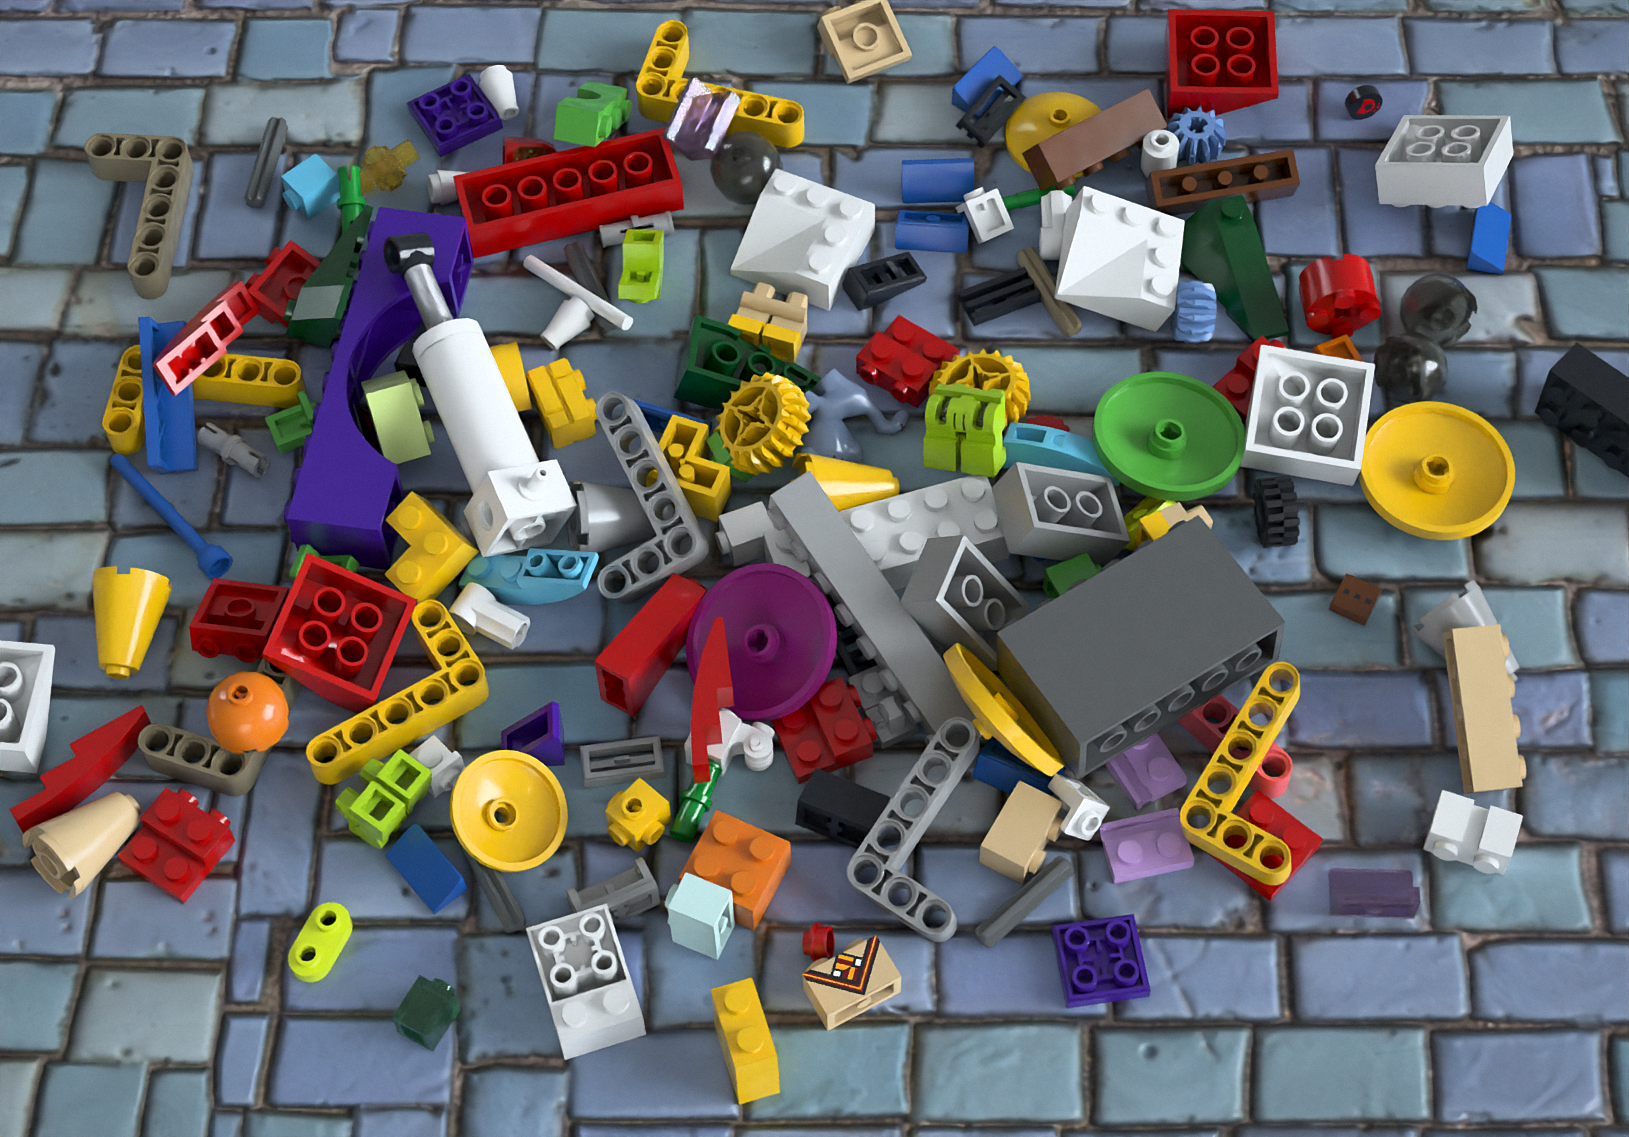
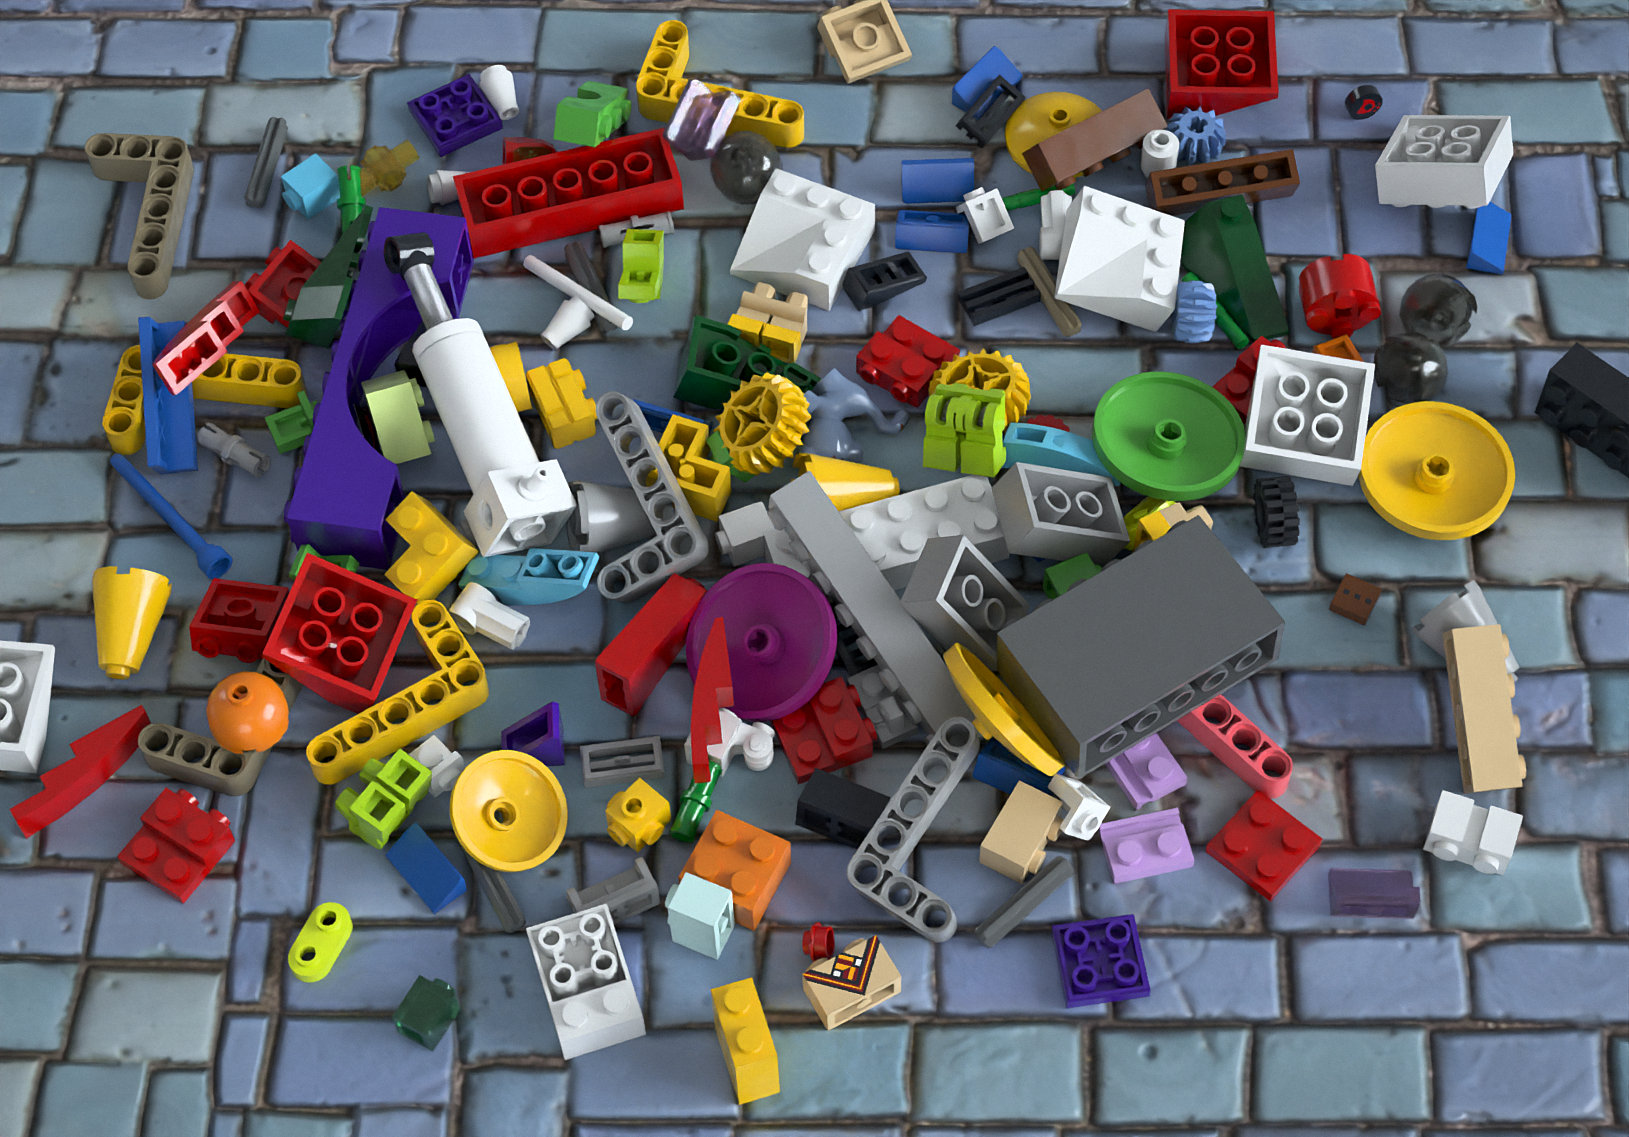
(82, 841): tan cone -> none
(1224, 321): none -> green piece
(1238, 774): yellow beam -> none

